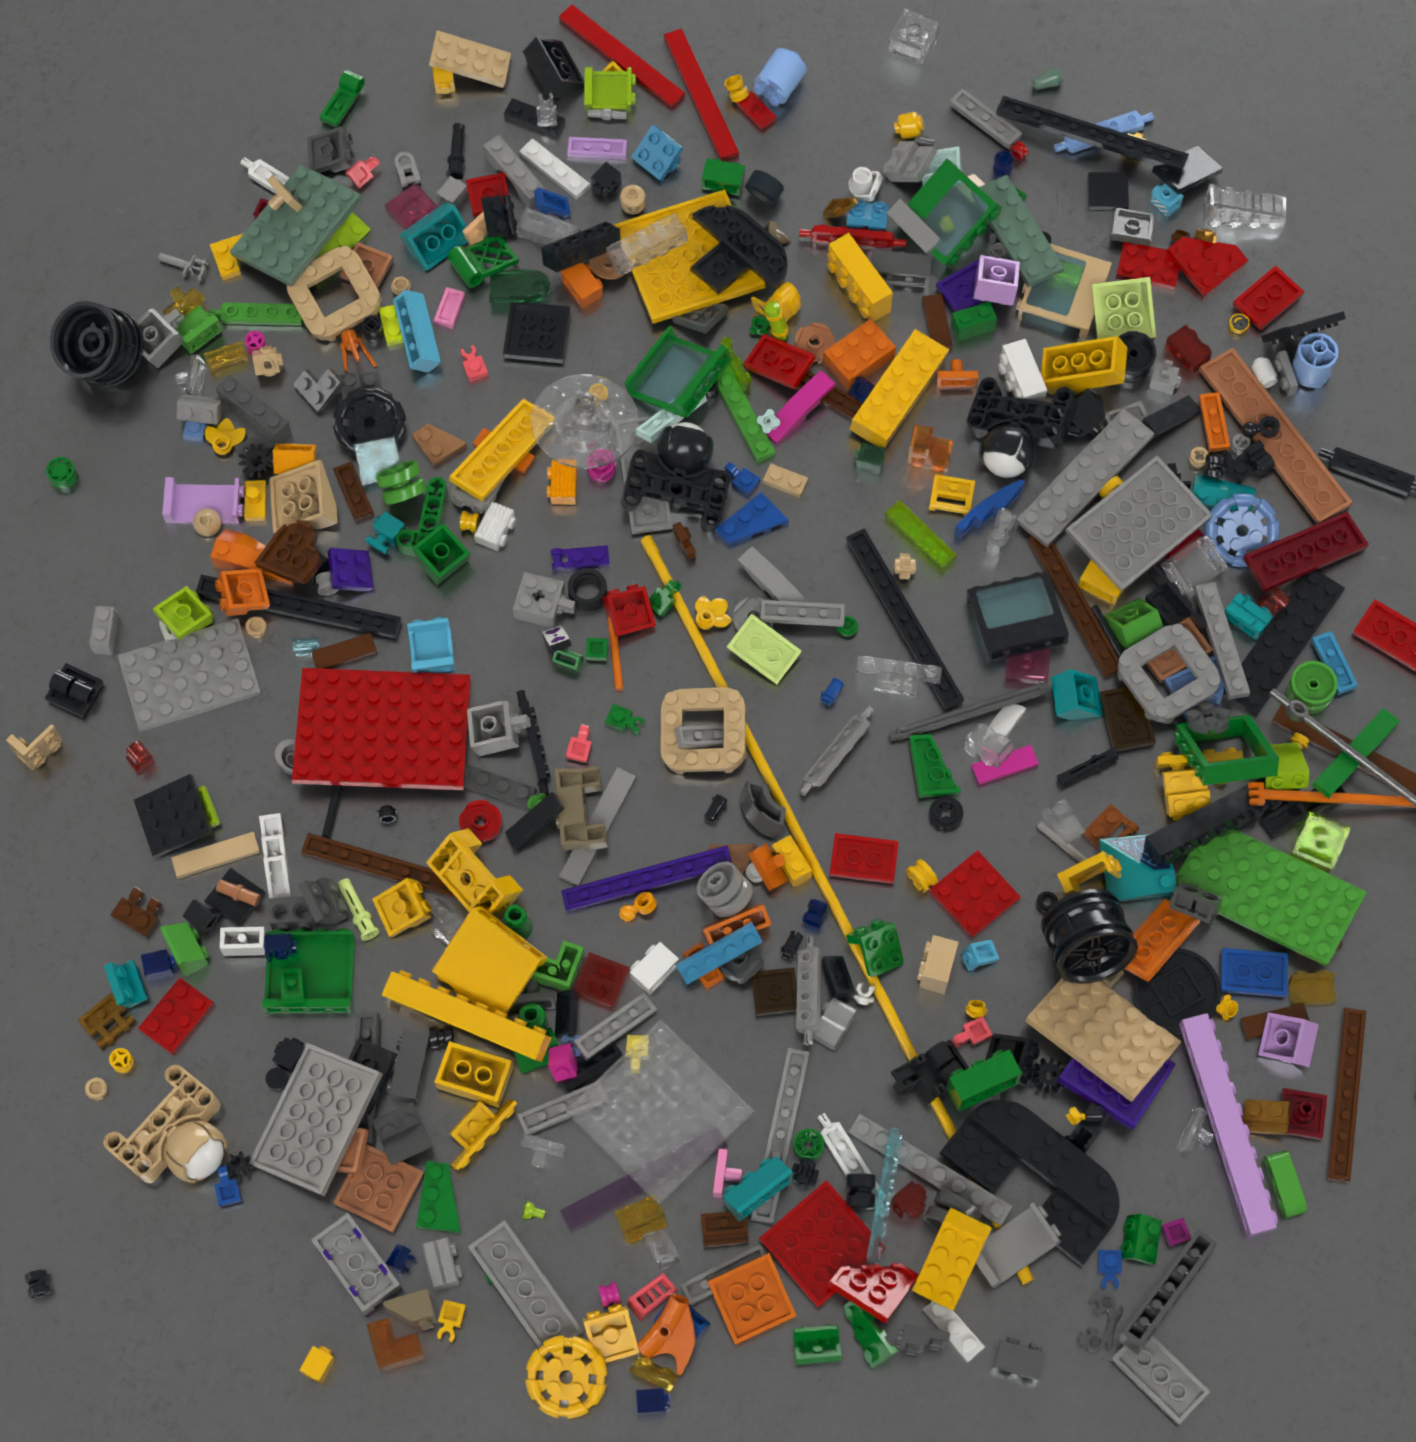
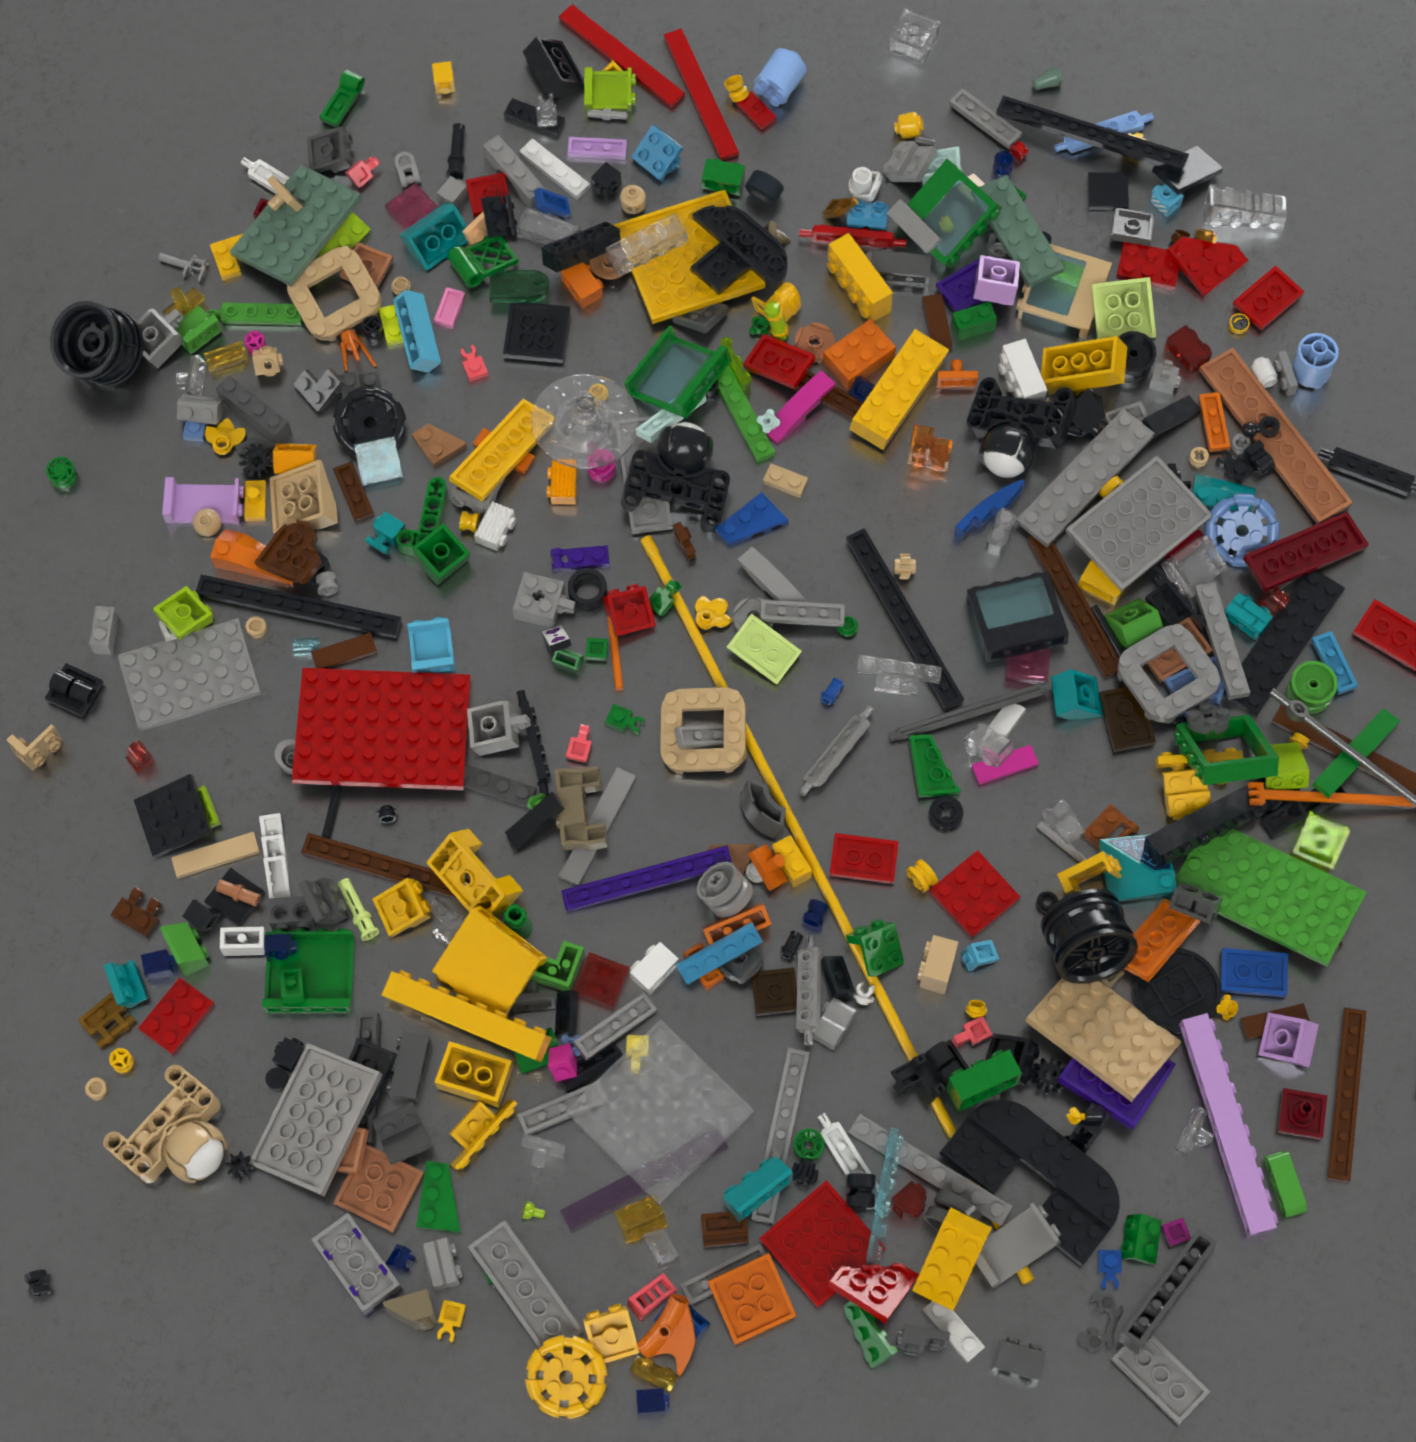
(227, 1190): blue plate -> none
(242, 591): orange plate -> none
(317, 1363): yellow brick -> none
(350, 569): dark purple plate -> none
(391, 1351): clear orange brick -> none
(401, 482): bright green wheel -> none
(440, 1036): black wheel -> none
(469, 59): tan plate -> none
(488, 812): red plate -> none
(533, 1015): green head -> none
(609, 1294): dark pink wheel -> none
(643, 903): light orange plate -> none
(719, 802): black pin -> none
(724, 1174): bright pink tile -> none
(742, 480): blue plate -> none
(817, 1344): green bracket -> none
(869, 458): clear green brick -> none
(920, 535): clear neon green plate -> none
(953, 489): yellow plate -> none
(1096, 762): black pin -> none
(1217, 462): black wheel -> none
(1267, 1116): pearl gold plate -> none
(1303, 329): black plate -> none
(1312, 988): clear yellow bracket -> none

